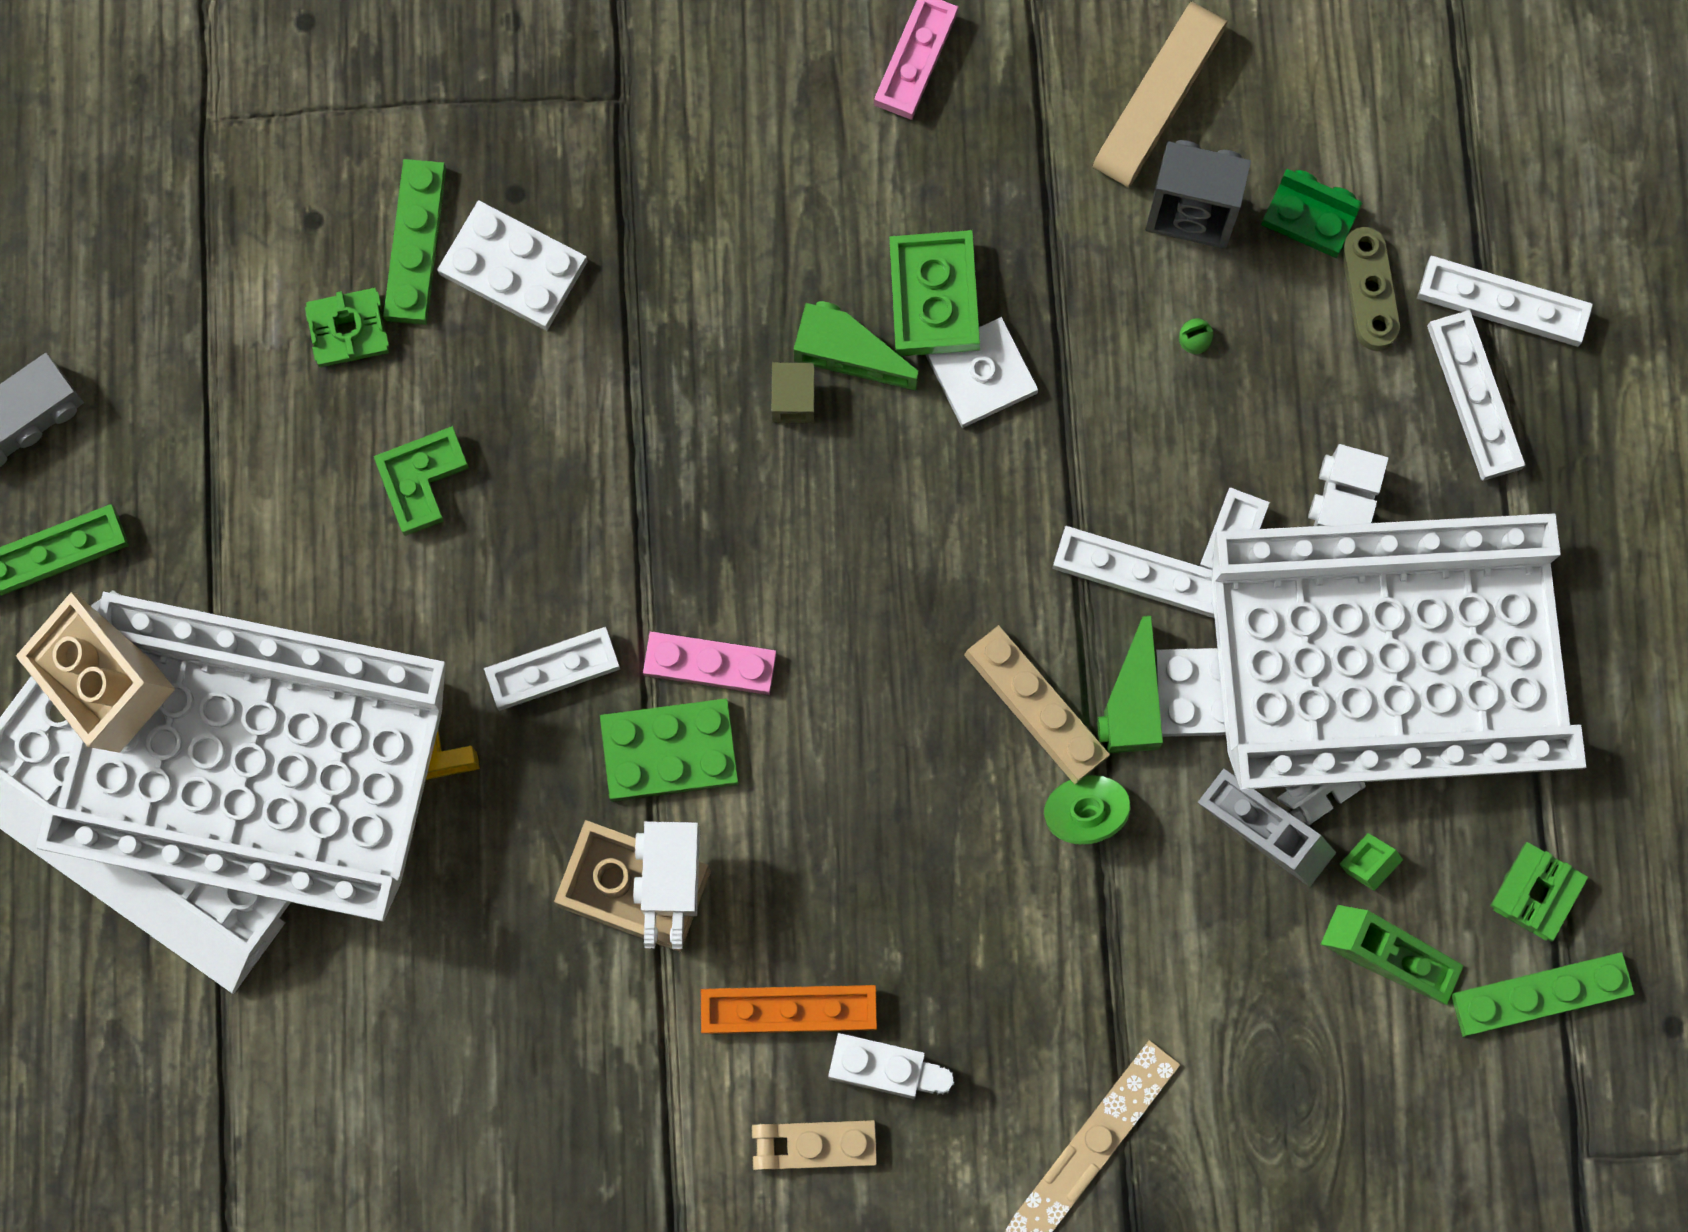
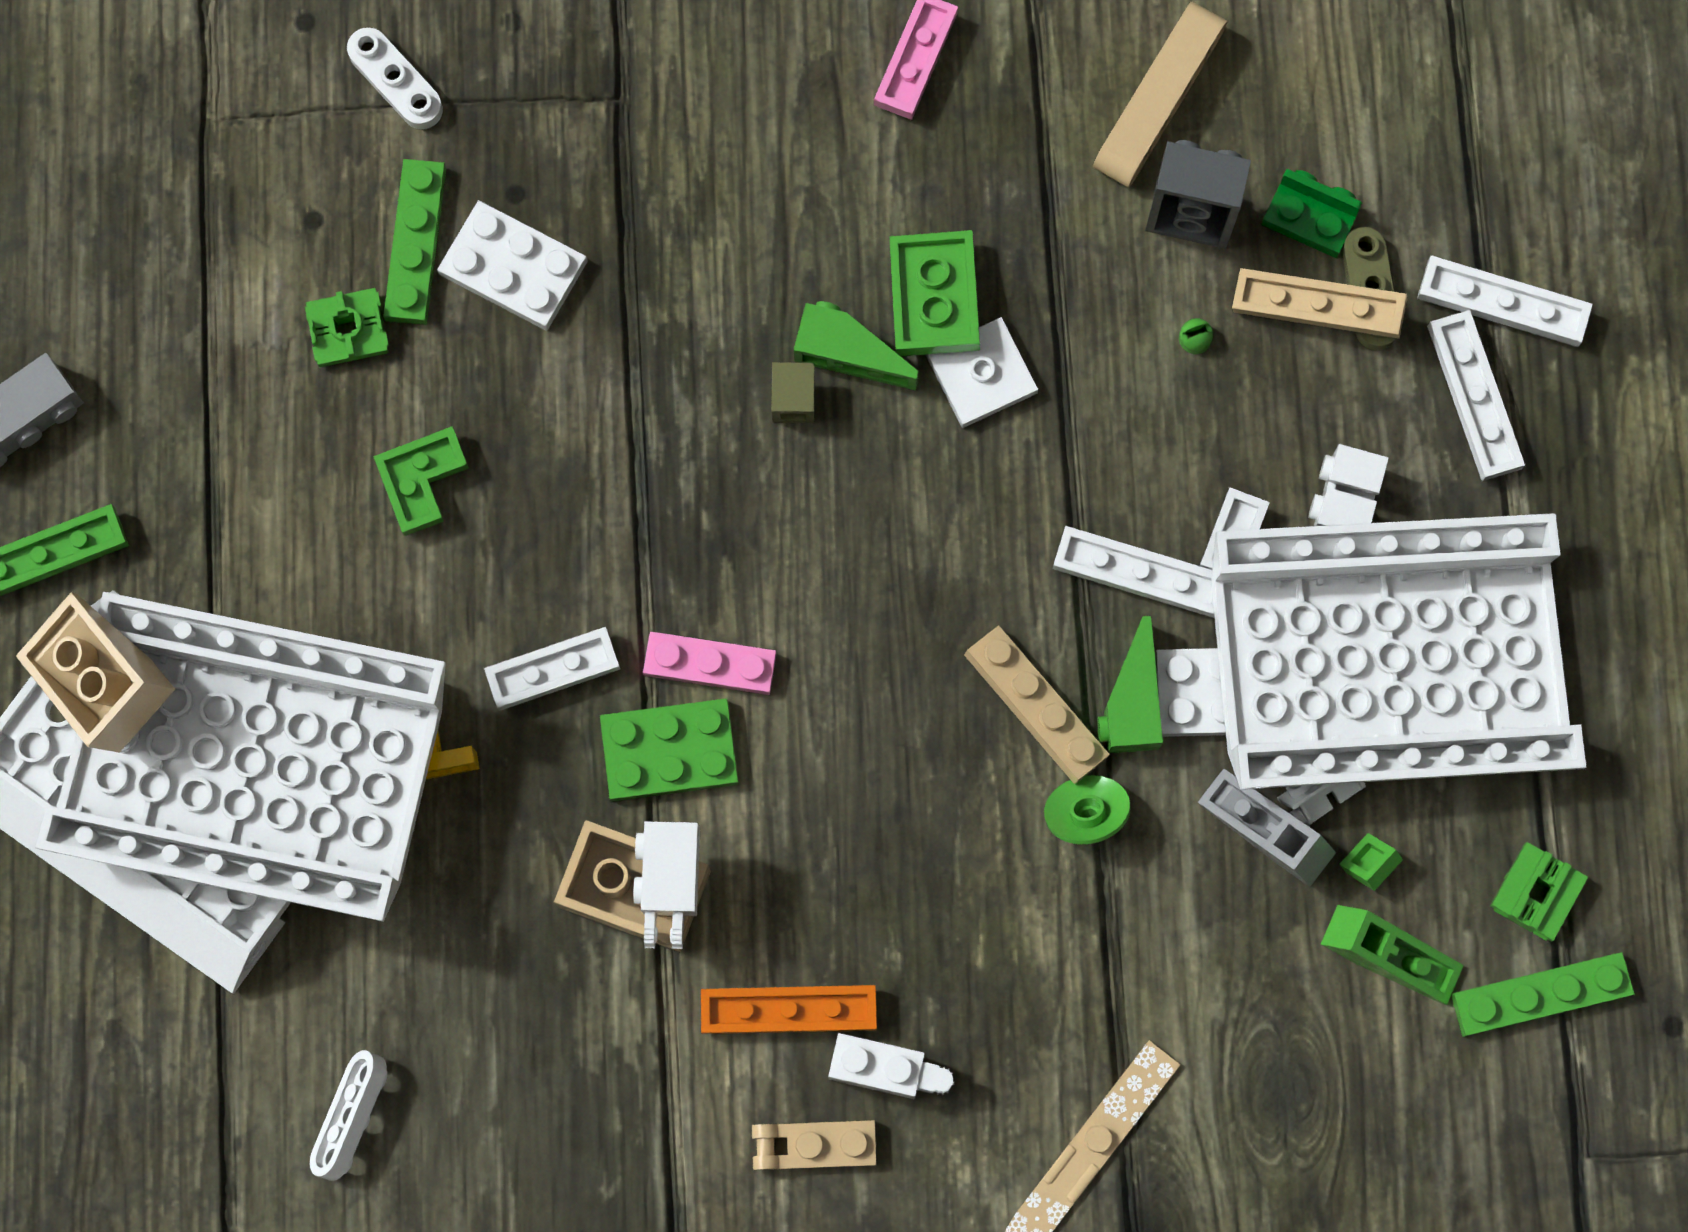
(348, 1115): none -> white plate
(402, 91): none -> white plate
(1320, 303): none -> tan plate

